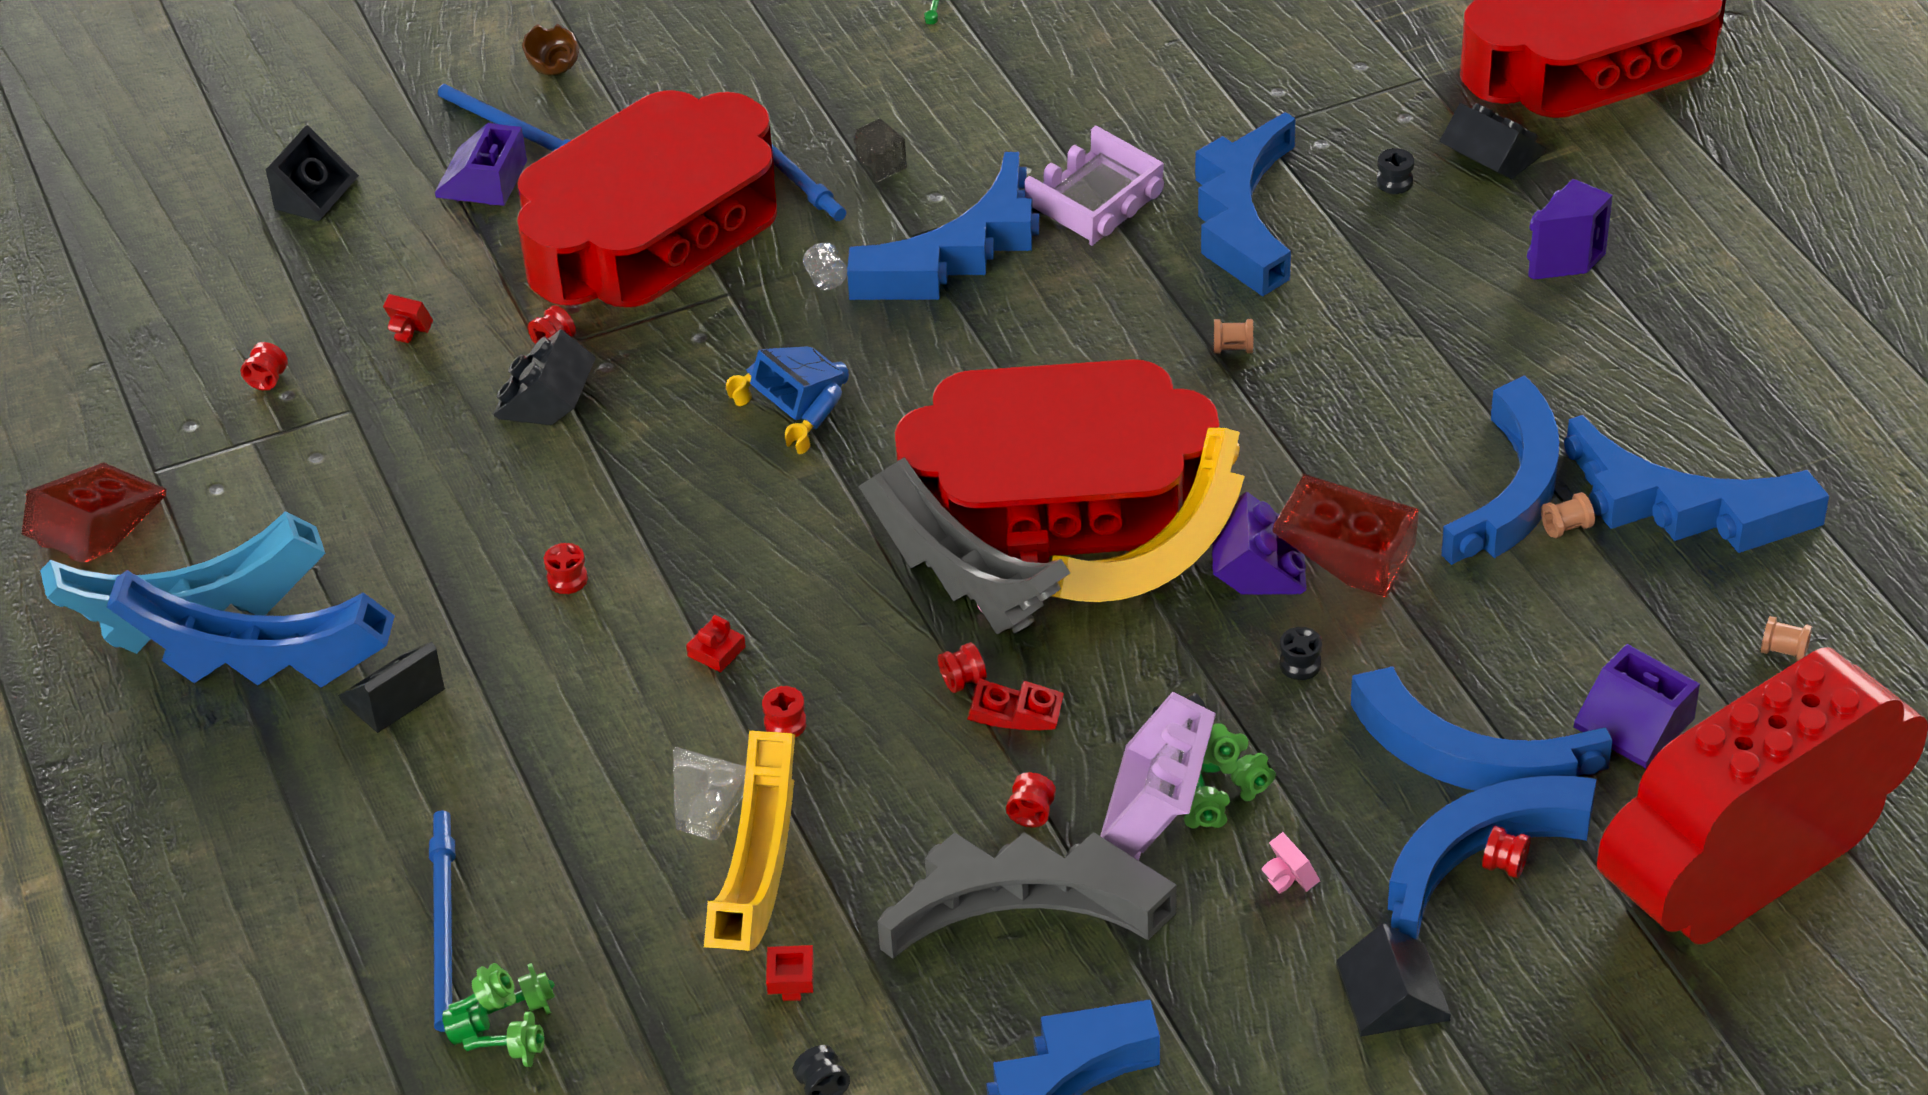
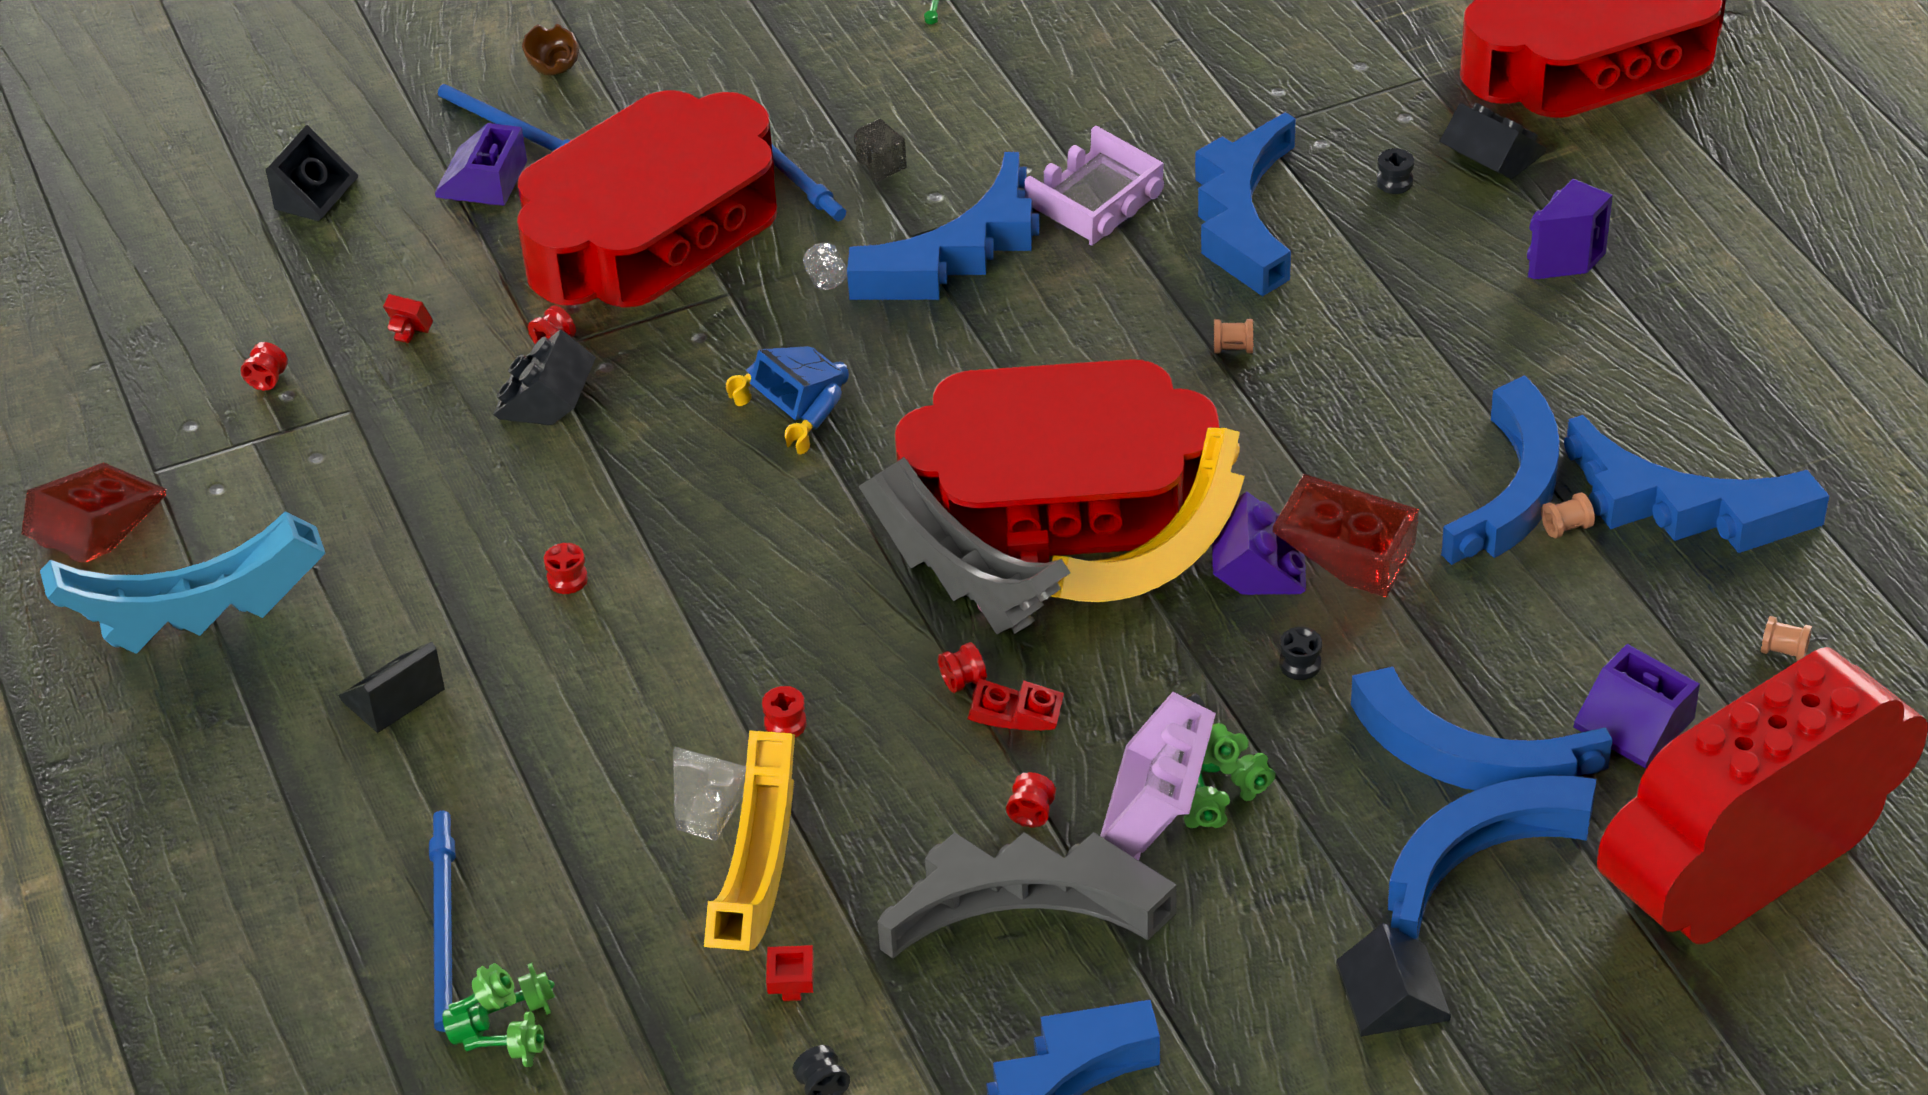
(256, 646): blue arch -> none
(716, 644): red tile -> none
(1289, 866): bright pink tile -> none
(1506, 852): red wheel -> none

